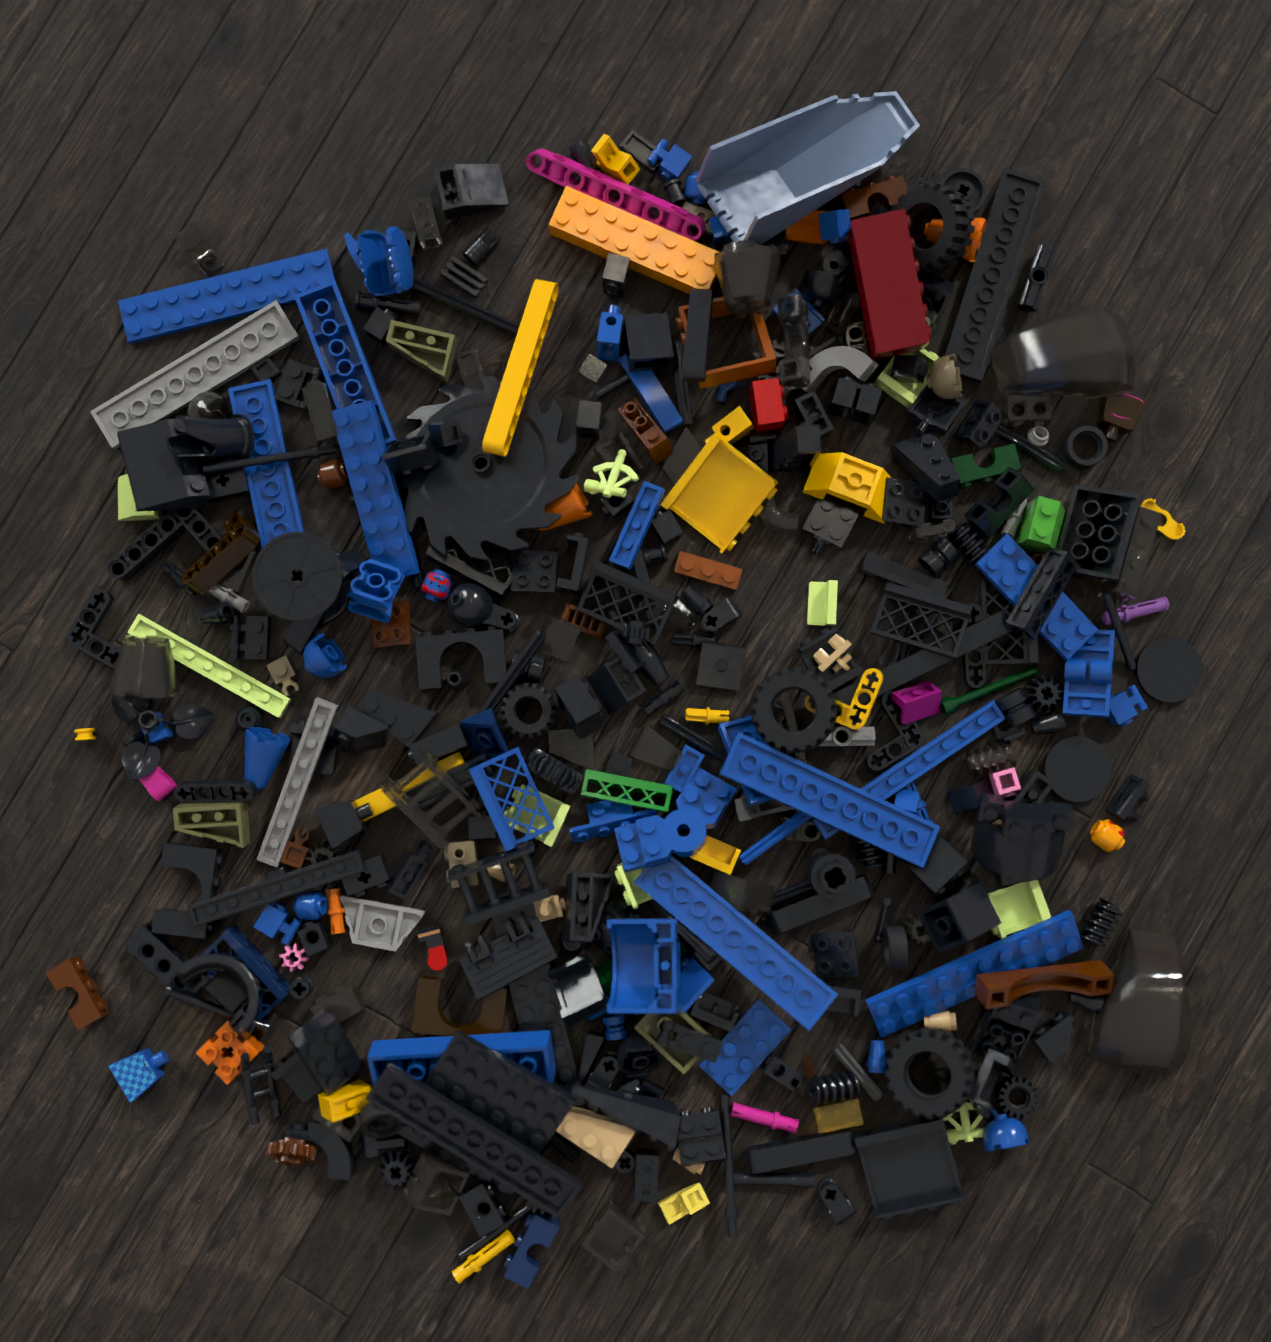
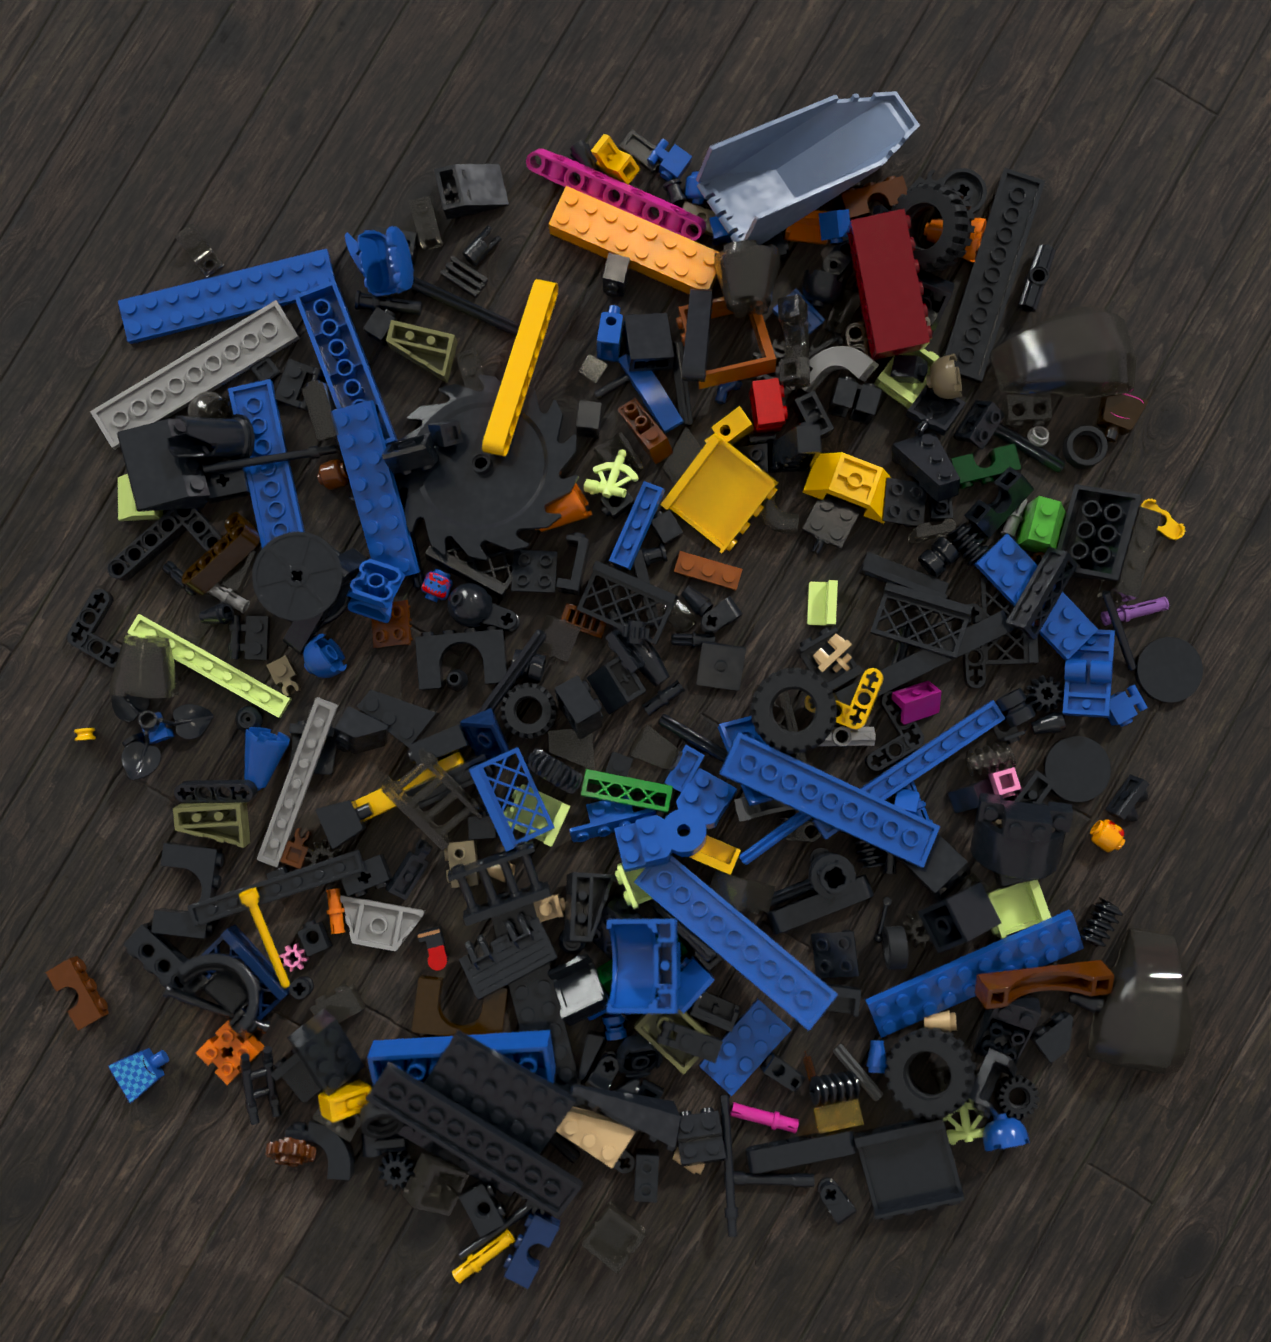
(158, 784): dark pink piece -> none
(250, 899): none -> yellow piece
(274, 920): blue brick -> none
(310, 905): blue head -> none
(683, 1202): light yellow slope -> none
(706, 715): yellow axle -> none
(949, 705): dark green piece -> none

